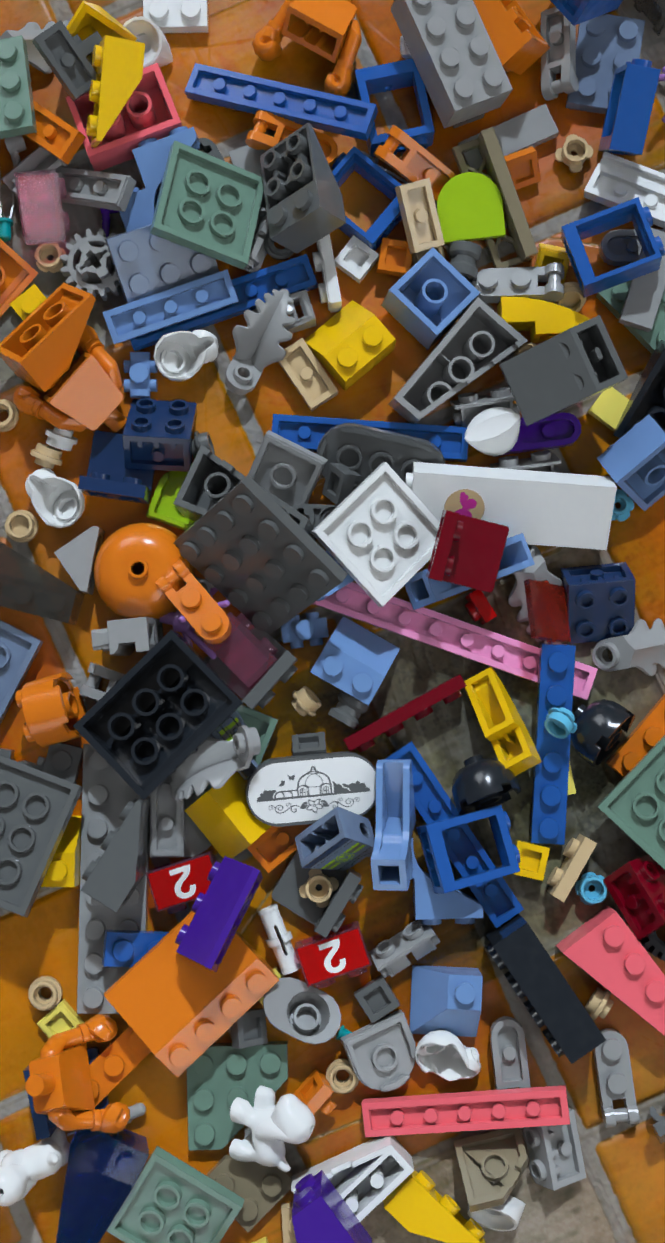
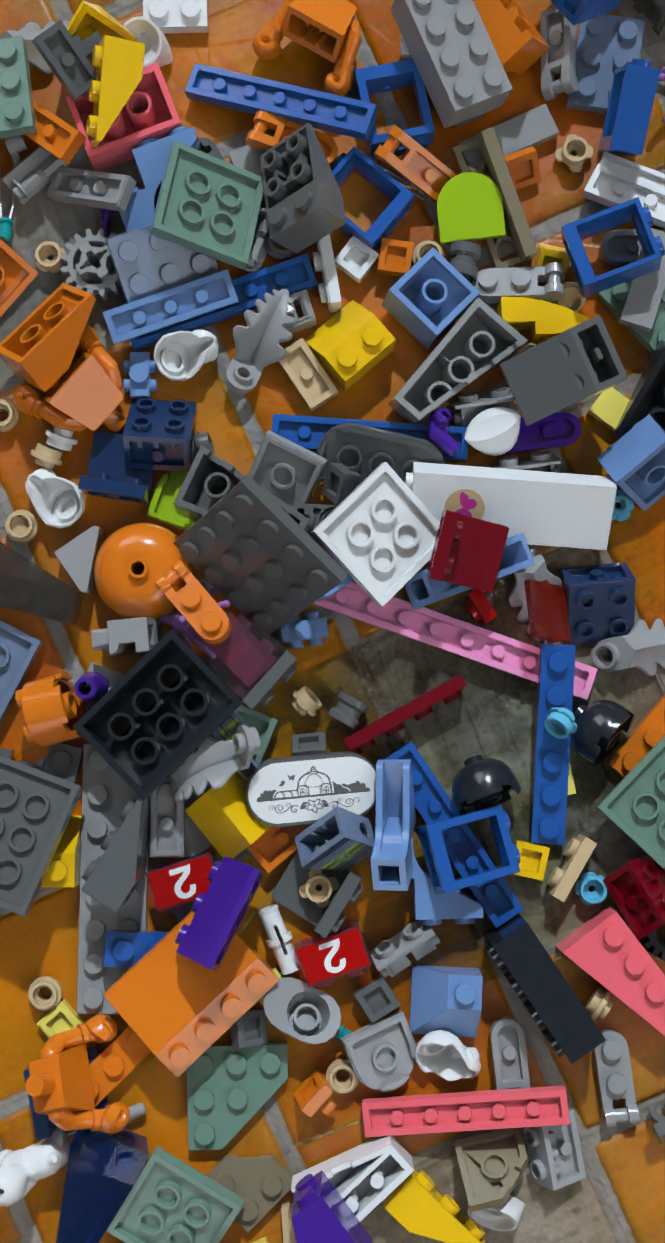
(28, 301): yellow plate -> none
(41, 207): clear pink brick -> none
(98, 684): none -> dark purple cone
(270, 1127): white animal -> none
(355, 660): medium blue slope -> none
(419, 215): tan plate -> none
(439, 431): none -> dark purple arm
(501, 722): yellow slope -> none

